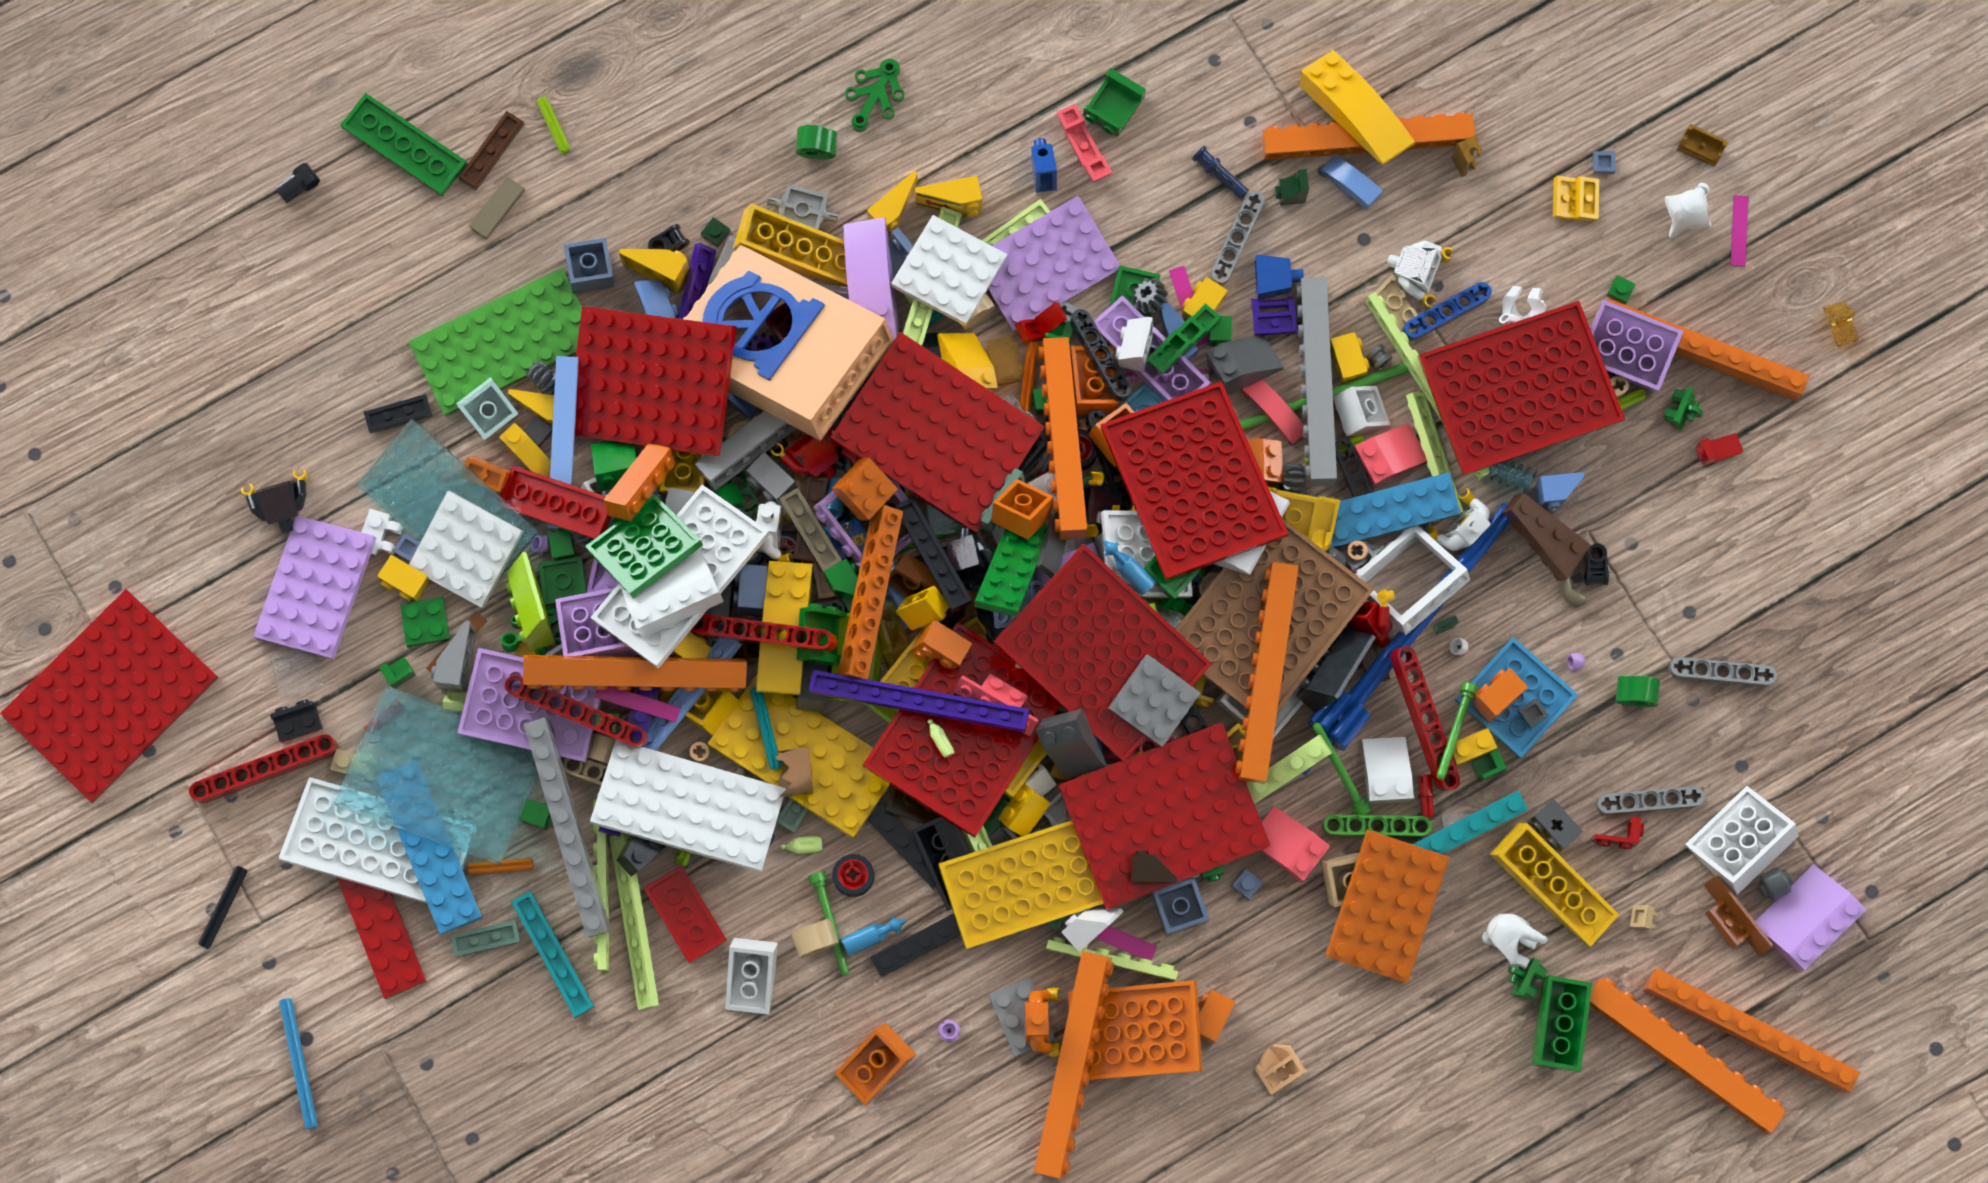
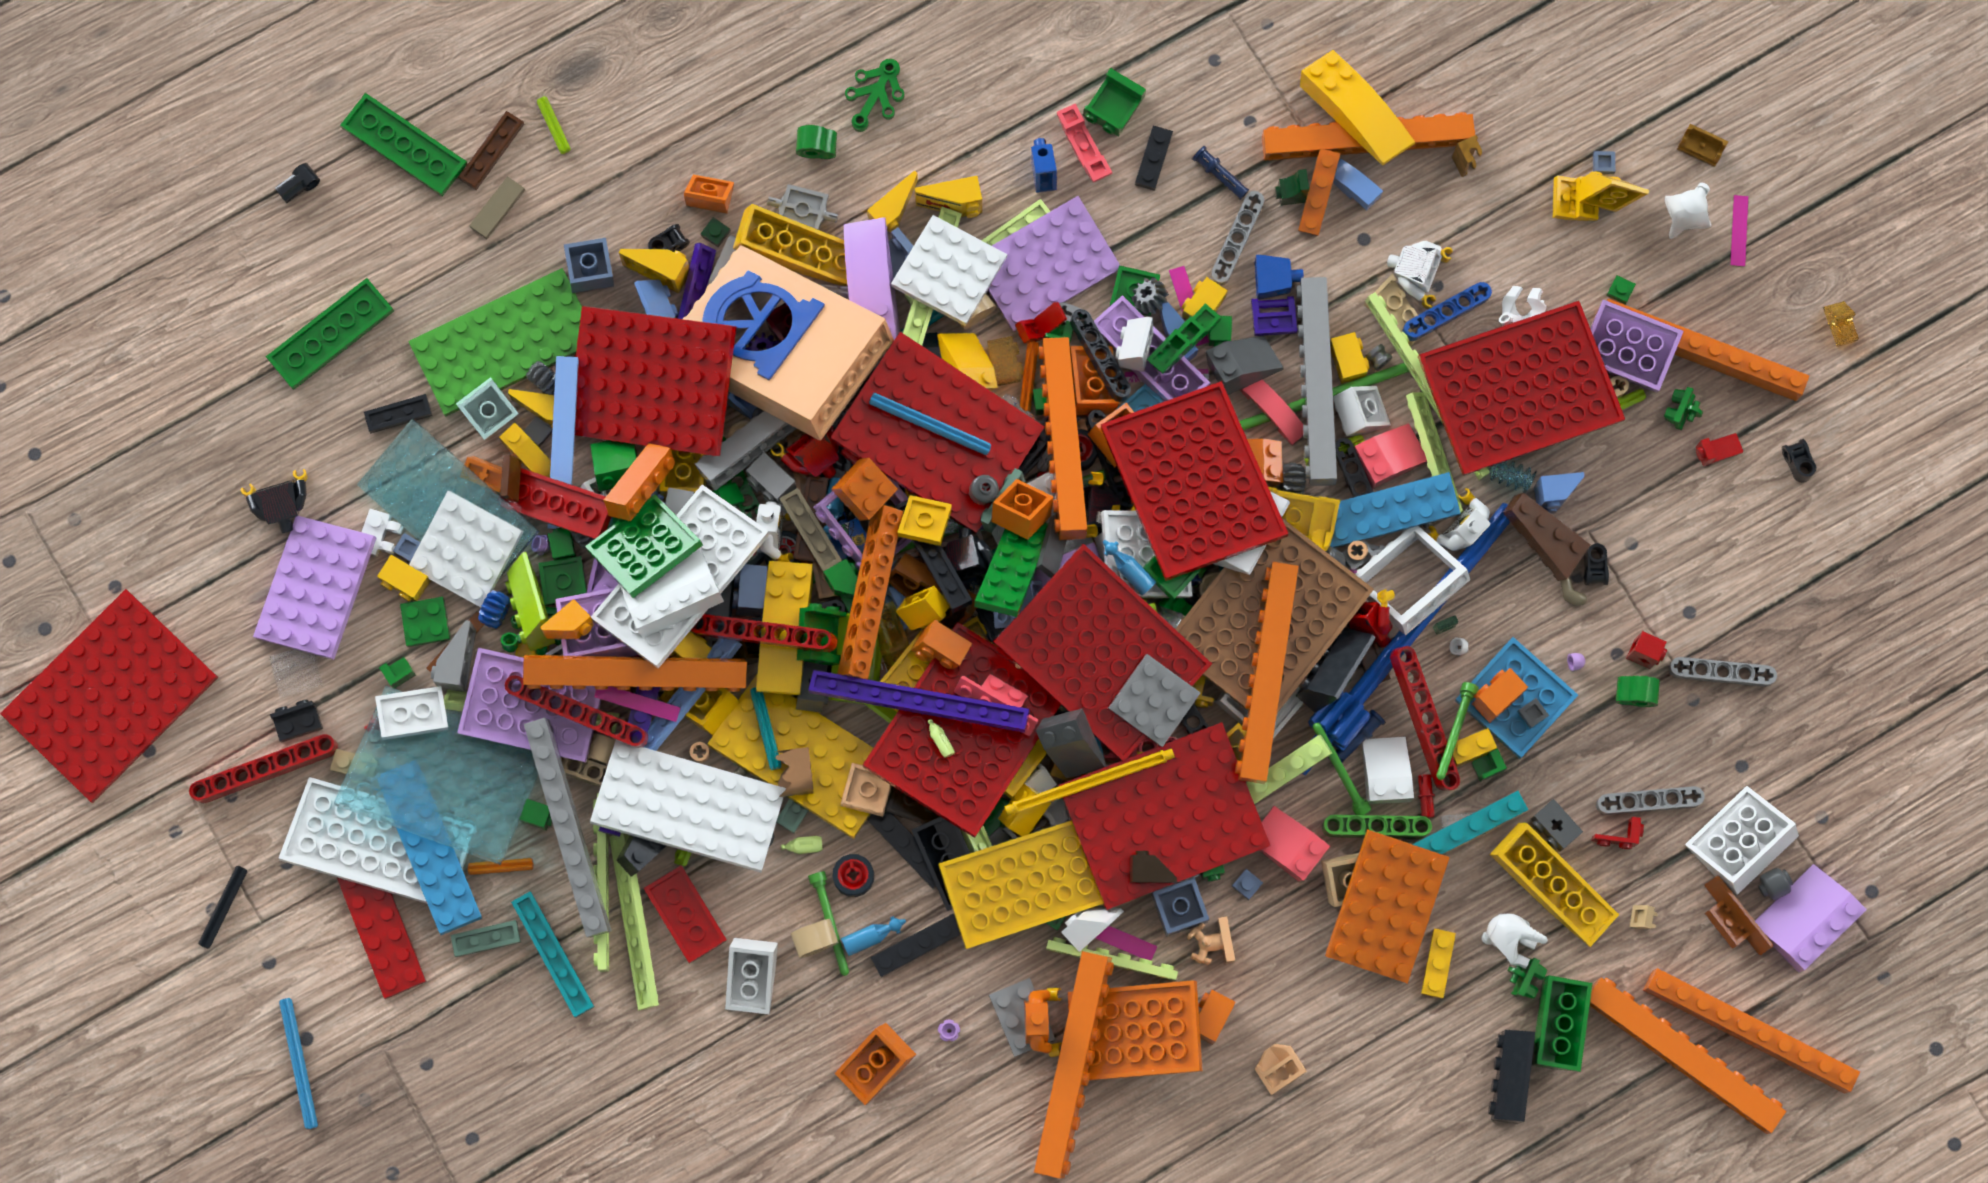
(330, 333): none -> green plate
(411, 713): none -> white plate
(494, 609): none -> blue gear
(510, 478): none -> reddish brown tile
(568, 623): none -> light orange slope
(709, 193): none -> orange slope
(865, 791): none -> light nougat tile
(924, 520): none -> yellow plate
(930, 423): none -> dark azure axle
(984, 496): none -> dark grey head
(1089, 782): none -> yellow piece
(1153, 158): none -> black plate
(1213, 942): none -> light nougat piece
(1319, 192): none -> orange plate
(1365, 733): none -> dark blue pin
(1438, 963): none -> yellow plate
(1512, 1076): none -> black slope
(1608, 192): none -> yellow slope
(1647, 650): none -> red brick
(1799, 456): none -> black piece

